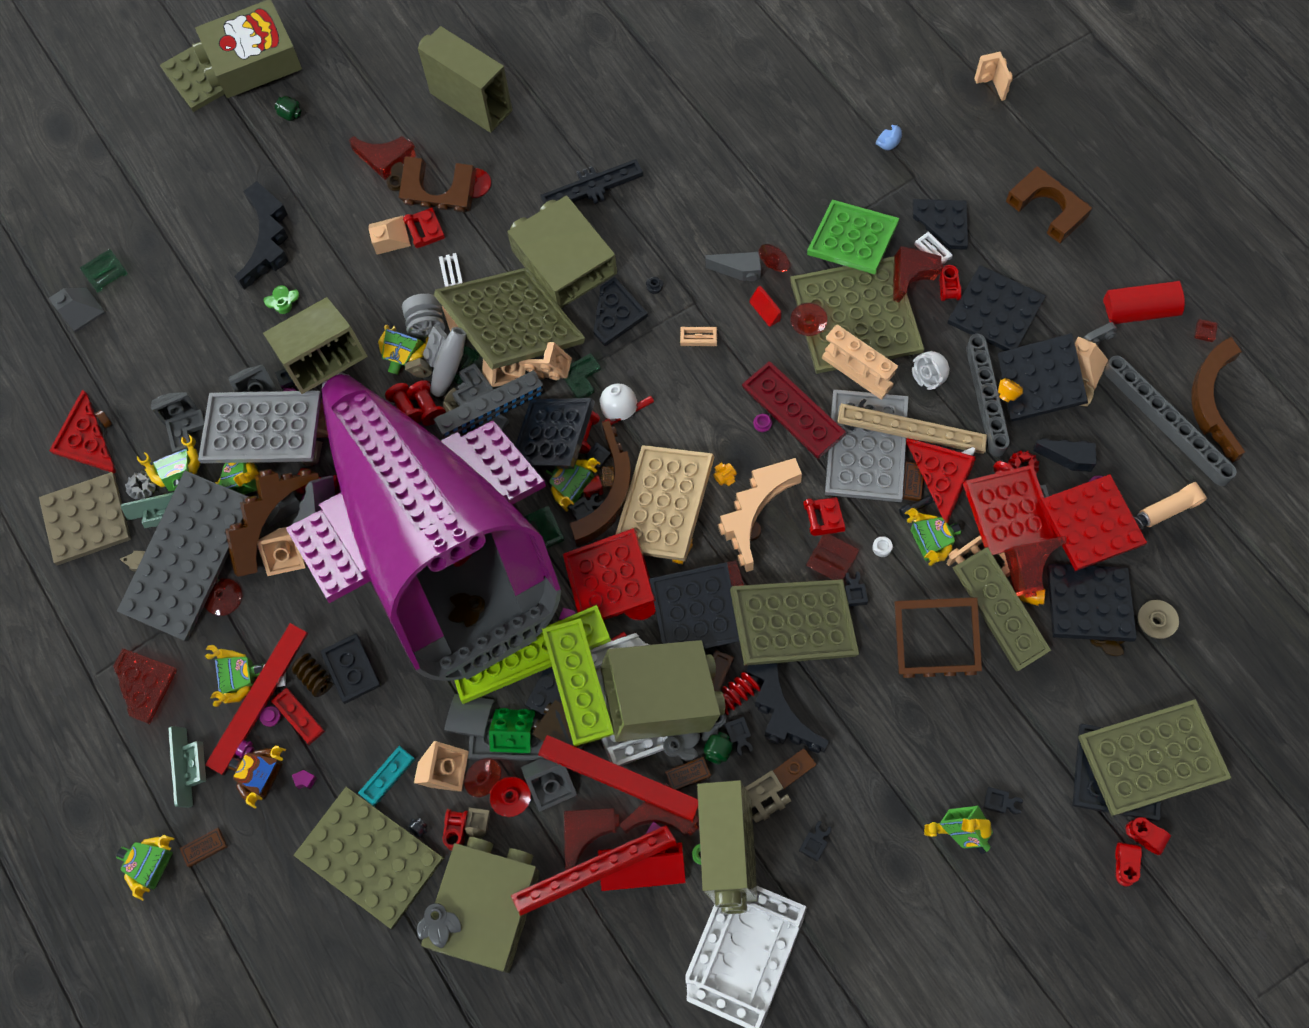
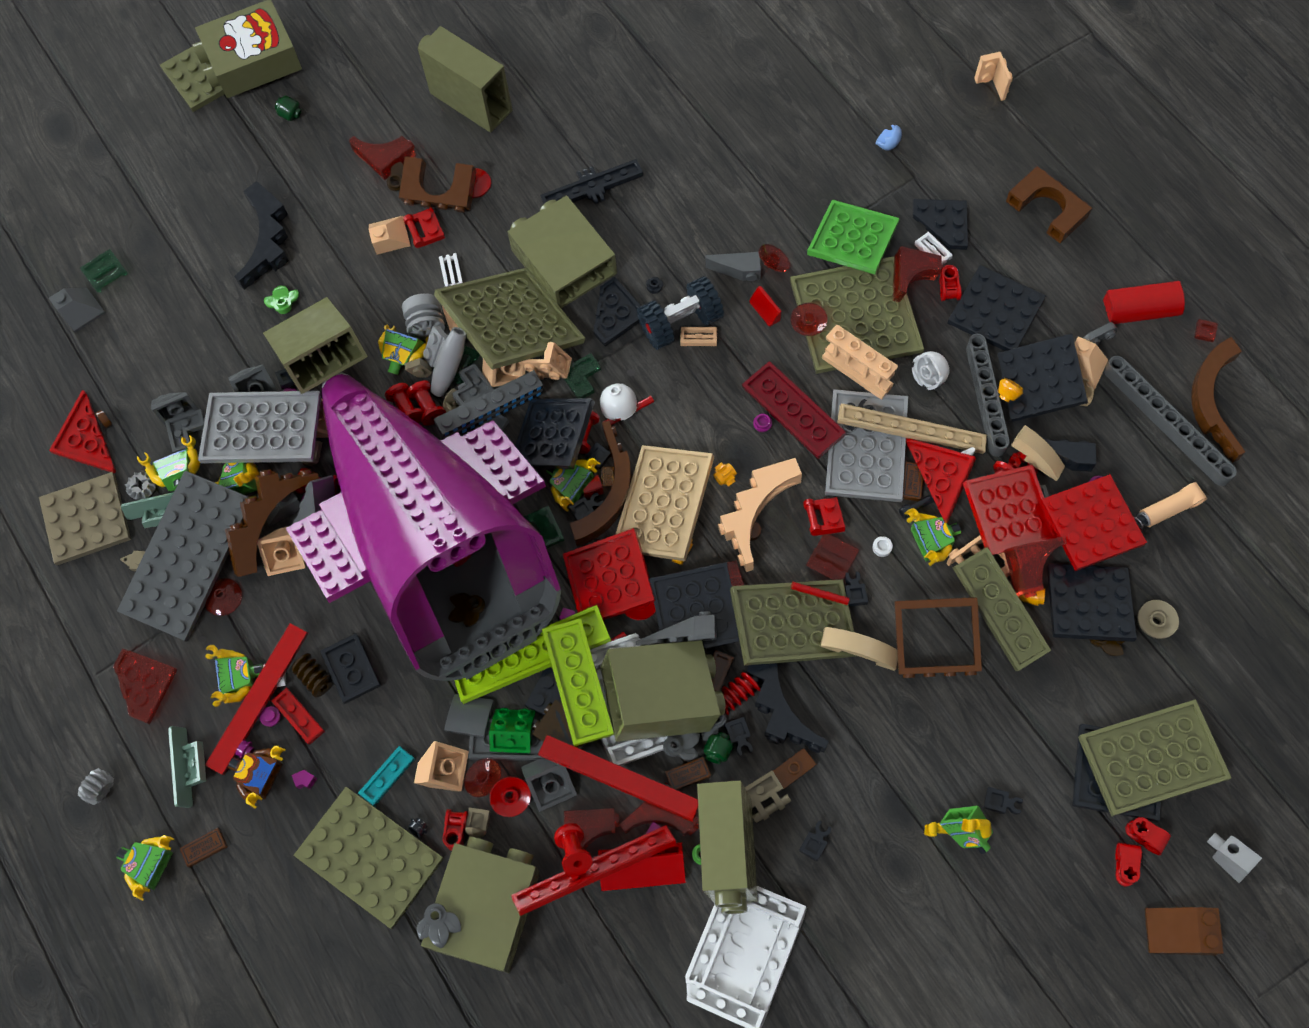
(95, 786): none -> light grey gear
(576, 859): none -> red piece
(693, 629): none -> dark grey wedge
(701, 300): none -> black plate
(820, 593): none -> red bar
(861, 646): none -> tan slope
(1038, 453): none -> tan slope
(1184, 931): none -> reddish brown slope
(1234, 856): none -> light grey torso

